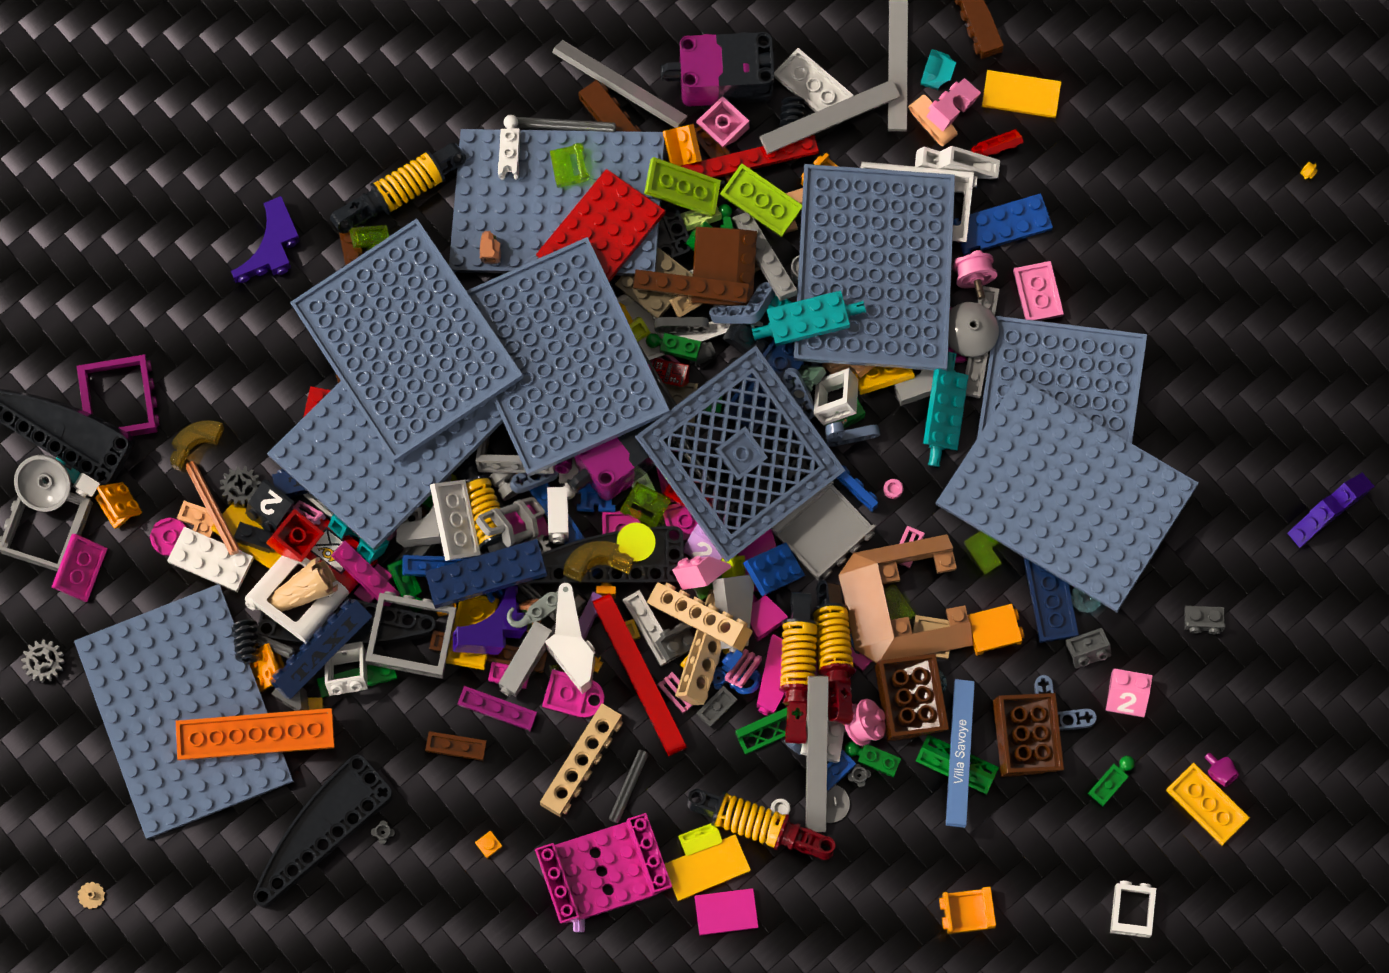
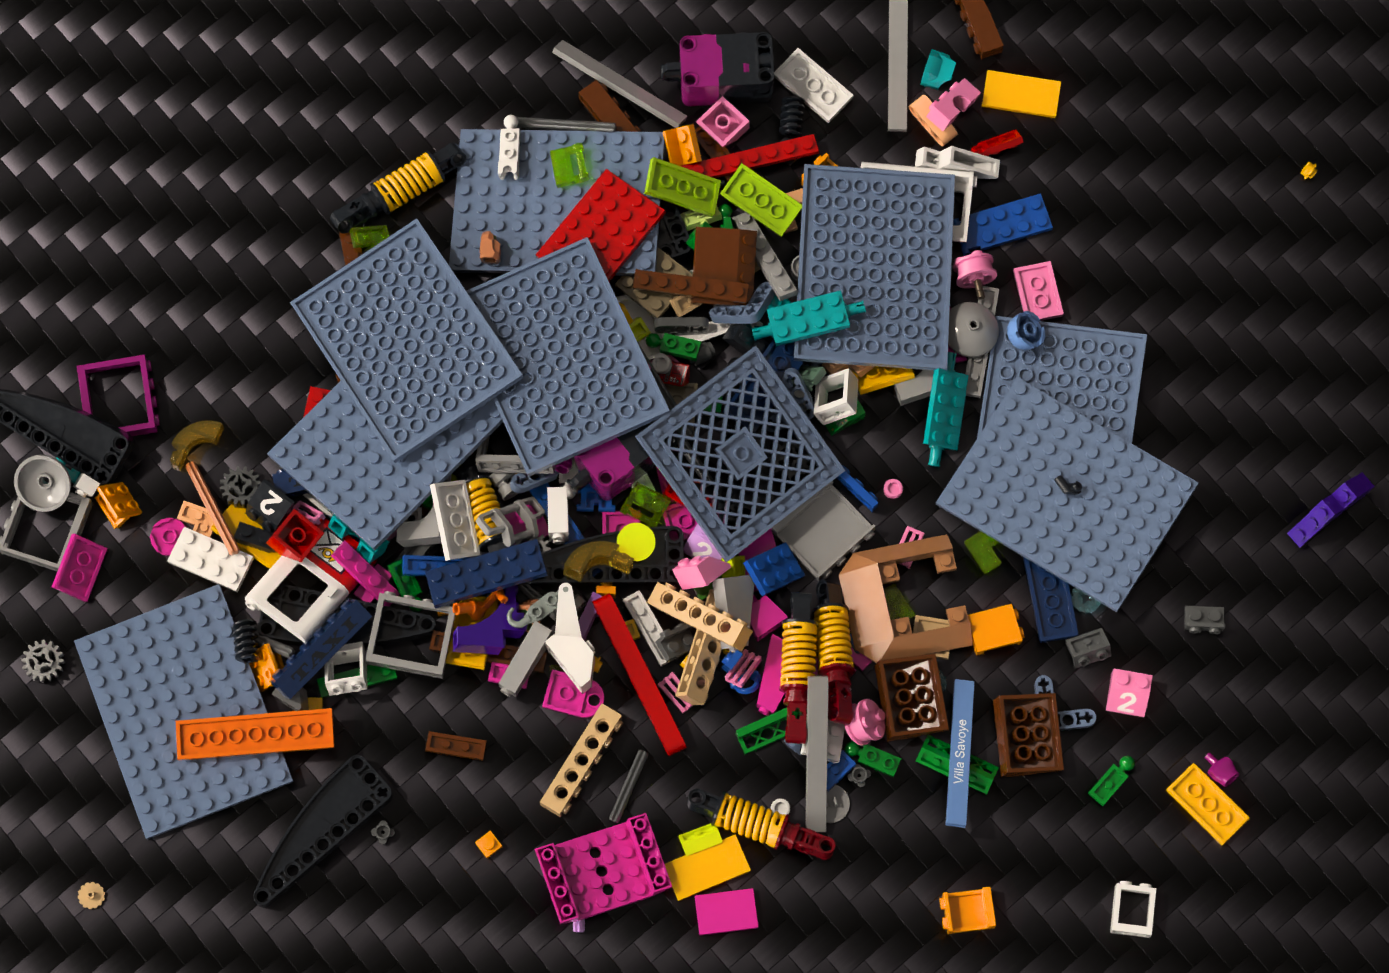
(270, 254): dark purple arch -> none
(305, 586): tan cone -> none
(477, 609): none -> orange pin
(497, 708): magenta plate -> none
(662, 363): none -> white tile
(716, 707): dark grey plate -> none
(718, 683): blue plate -> none
(829, 116): light grey tile -> none
(836, 435): sand blue beam -> none
(1025, 331): none -> medium blue cylinder
(1068, 488): none -> black arm

